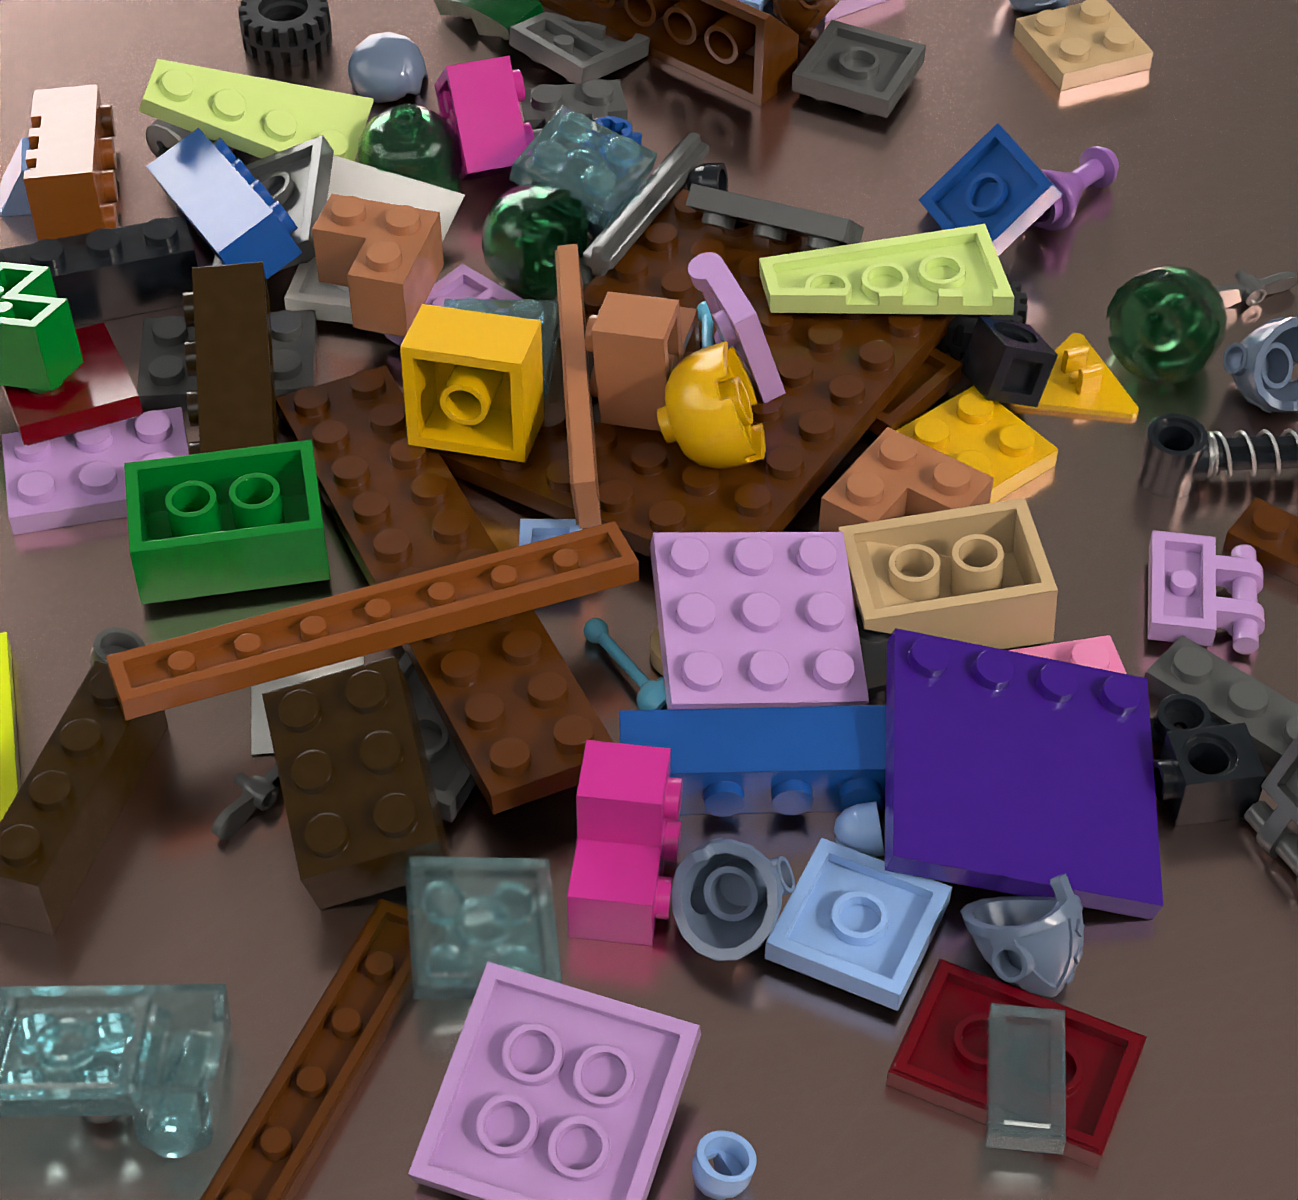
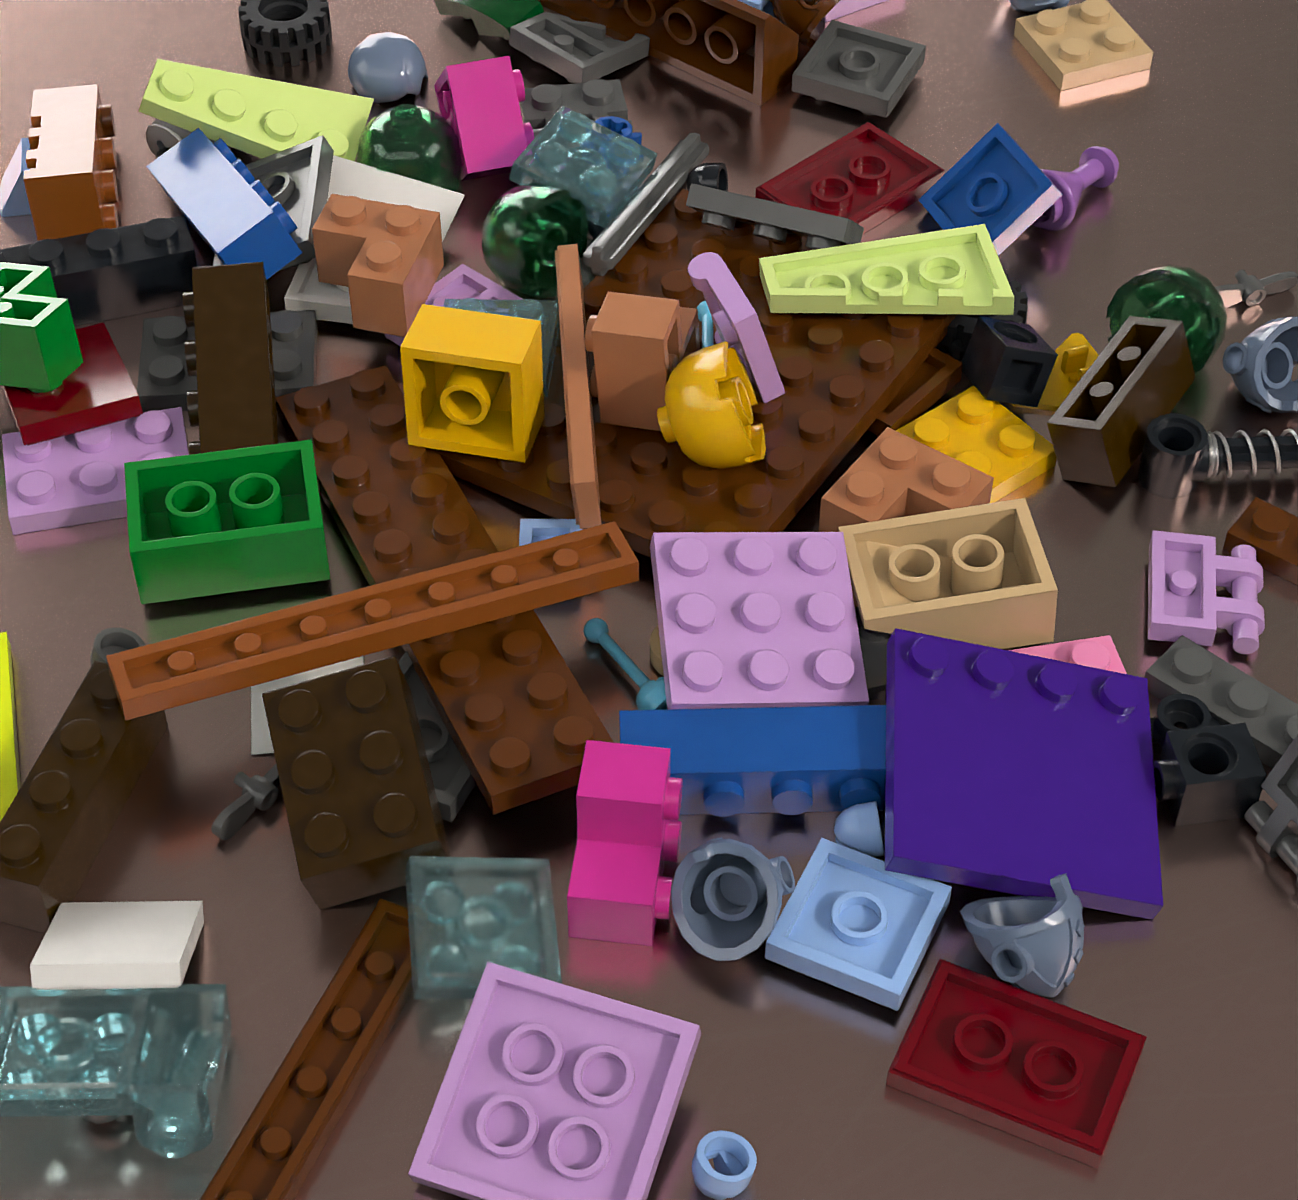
(118, 945): none -> white tile
(856, 178): none -> dark red tile
(1026, 1079): clear light blue tile -> none
(1128, 385): none -> dark brown brick

